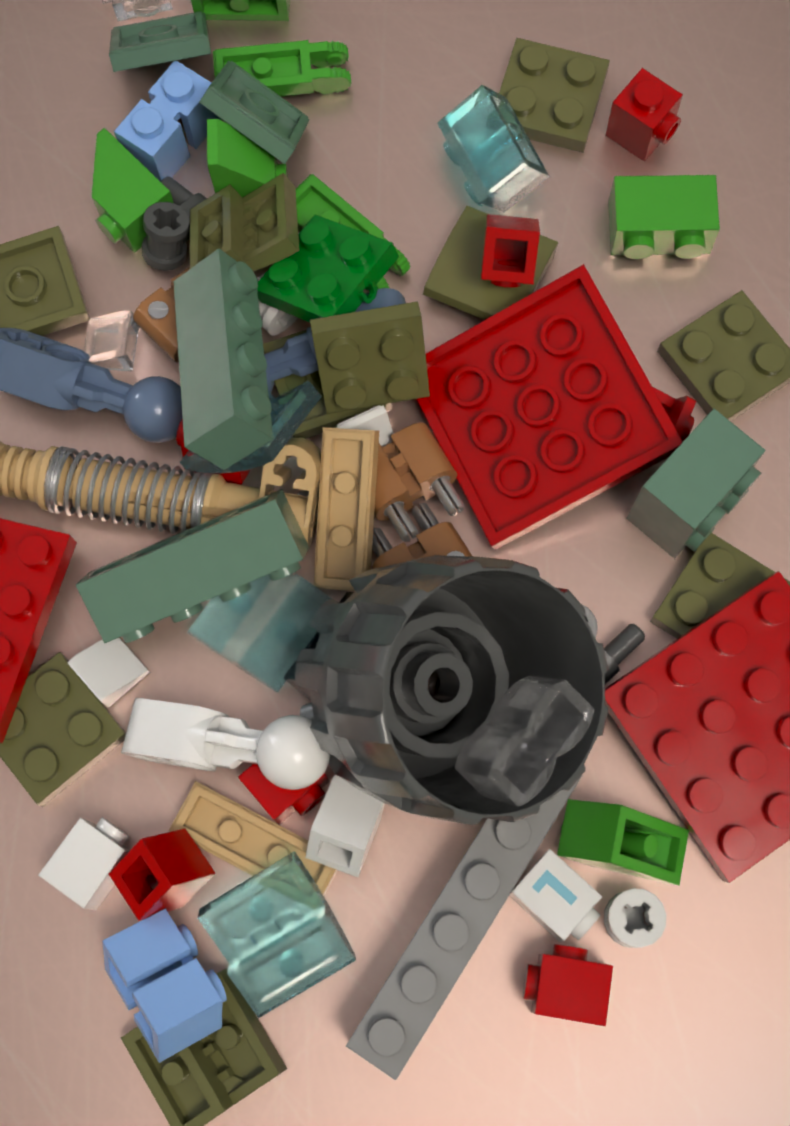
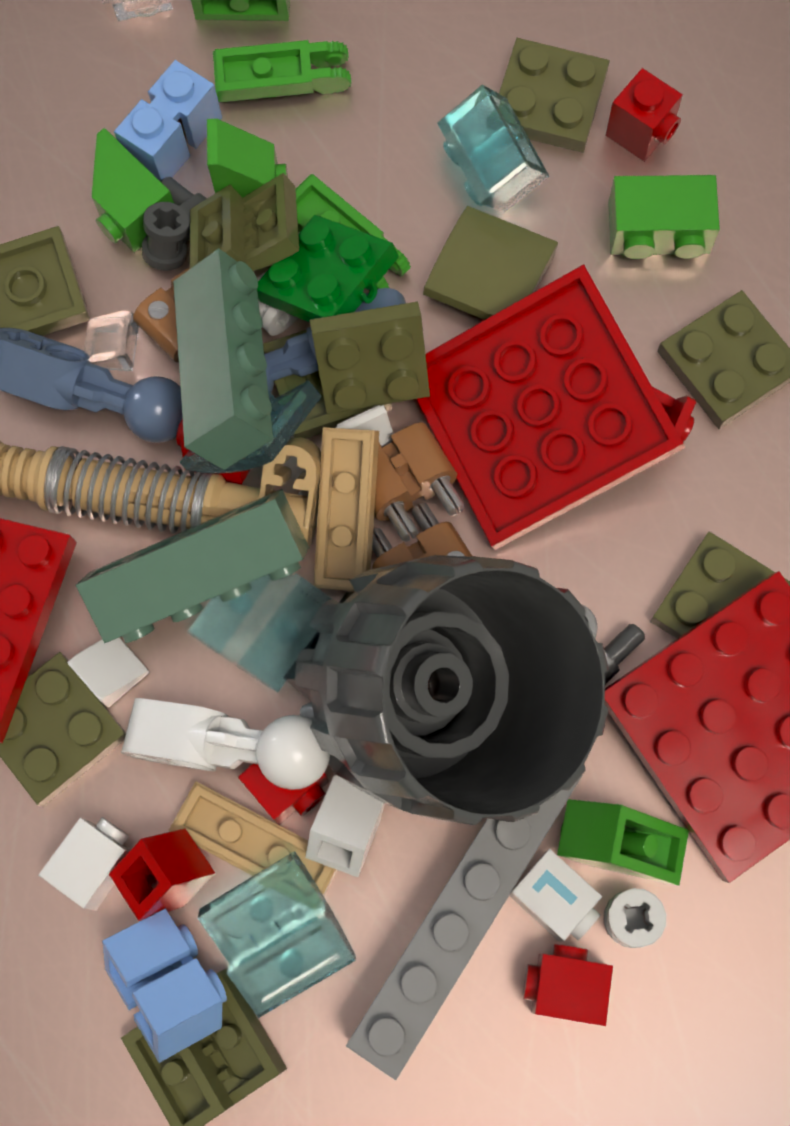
(159, 41): sand green tile -> none
(255, 111): sand green tile -> none
(510, 250): red brick -> none
(529, 730): clear brick -> none
(697, 485): sand green brick -> none

